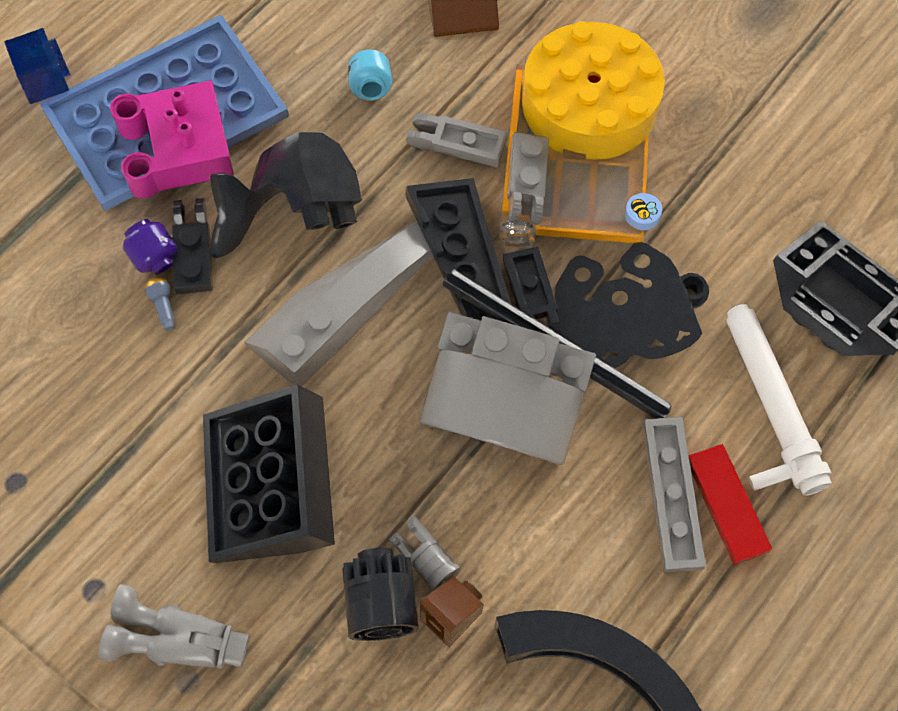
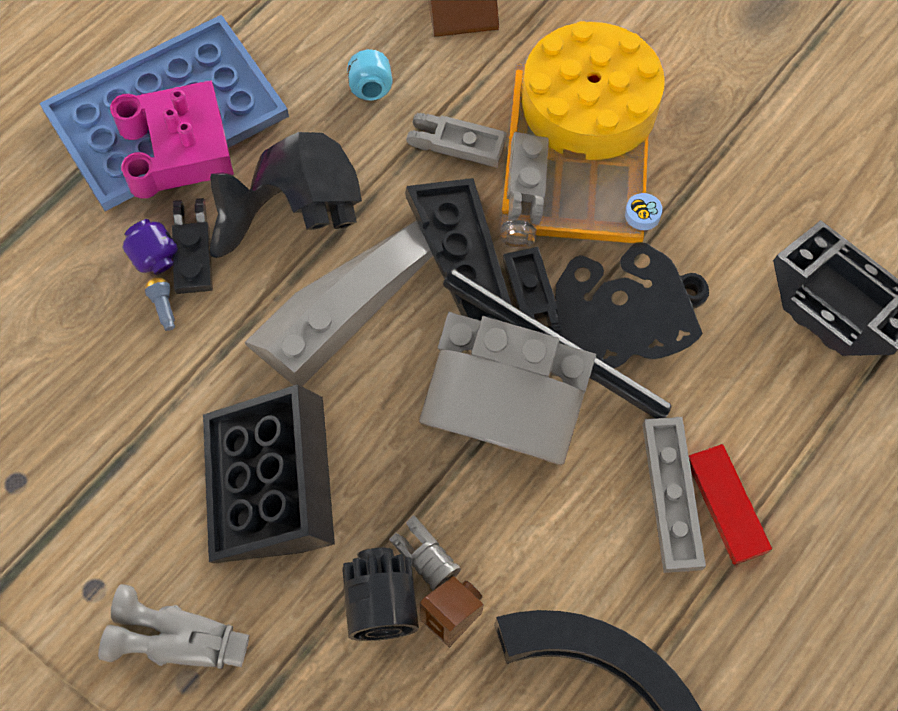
(38, 65): clear blue brick -> none
(800, 451): white cylinder -> none

